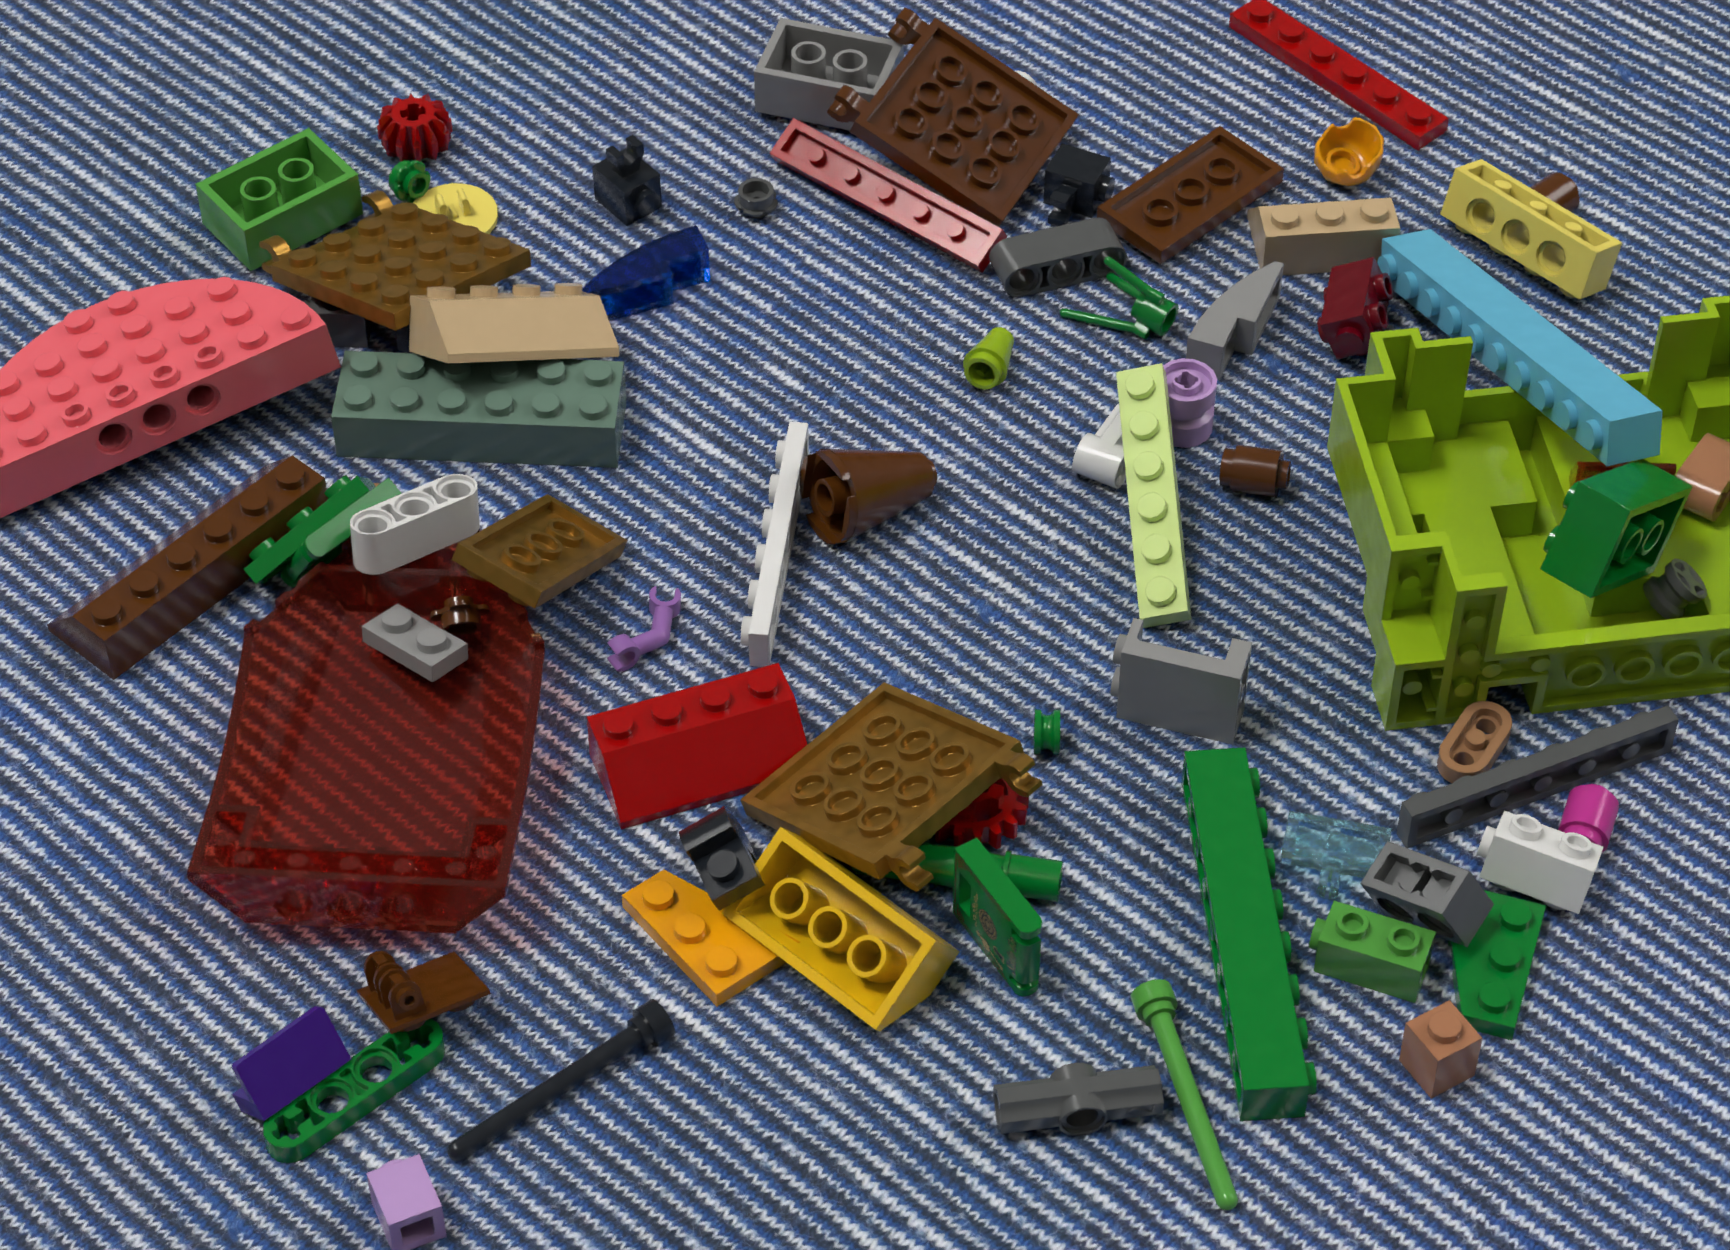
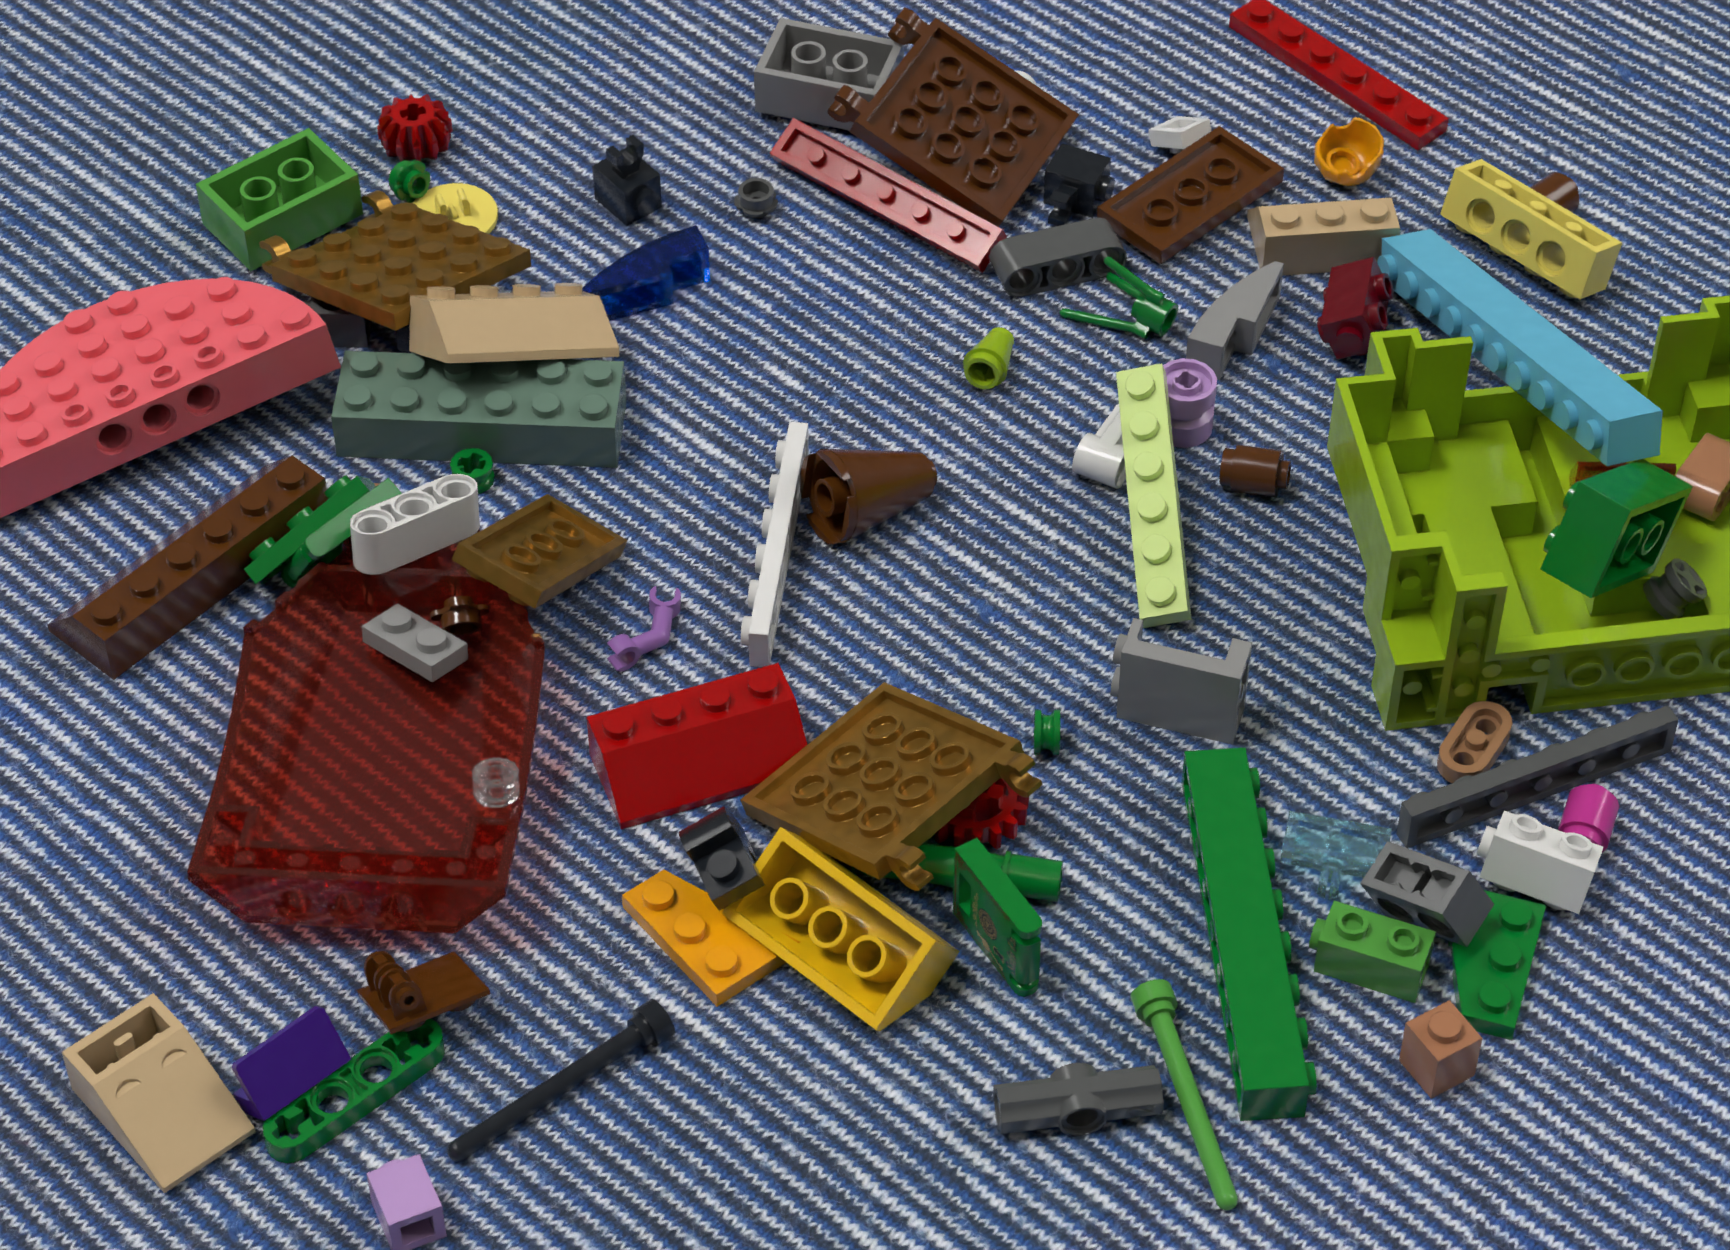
(156, 1093): none -> tan slope
(475, 464): none -> green bush
(496, 794): none -> clear bush
(1179, 133): none -> white plate

